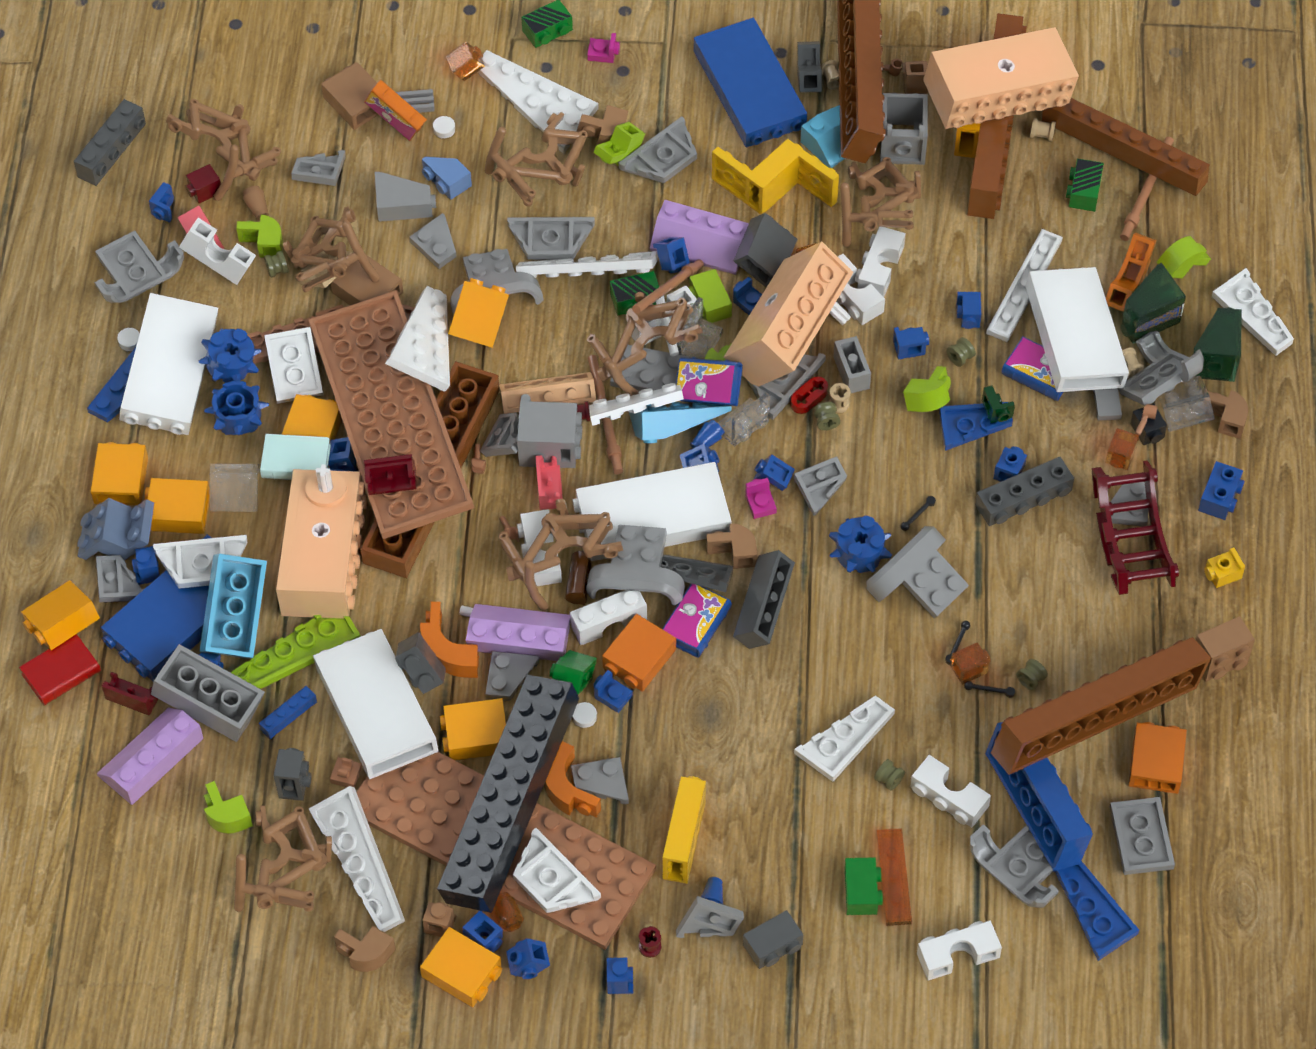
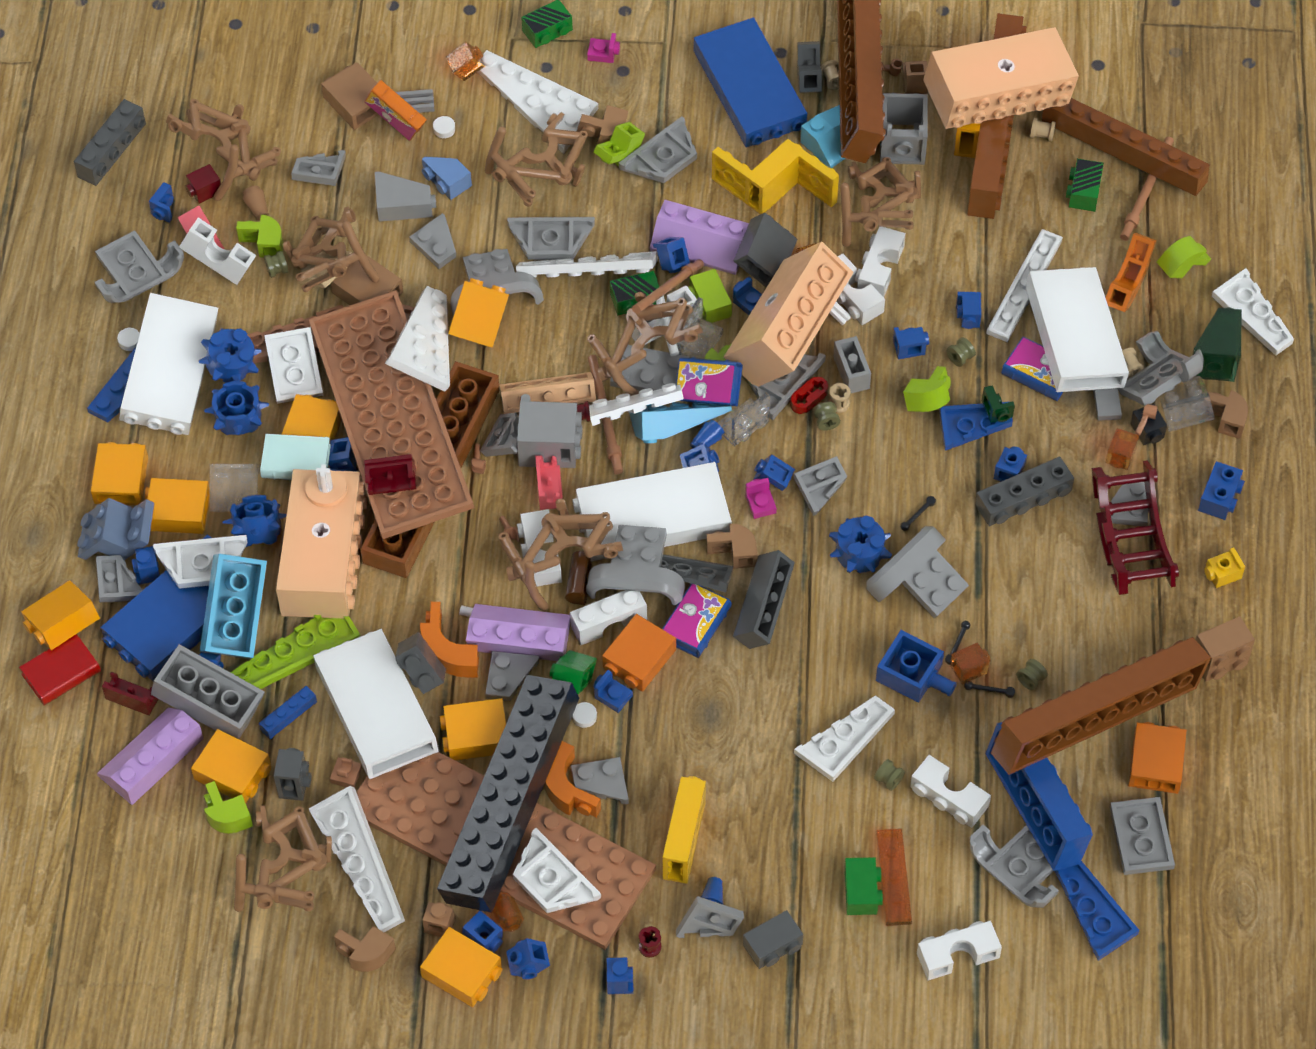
(232, 765): none -> light orange brick
(256, 519): none -> blue brick
(913, 667): none -> blue brick
(1153, 305): clear green slope -> none

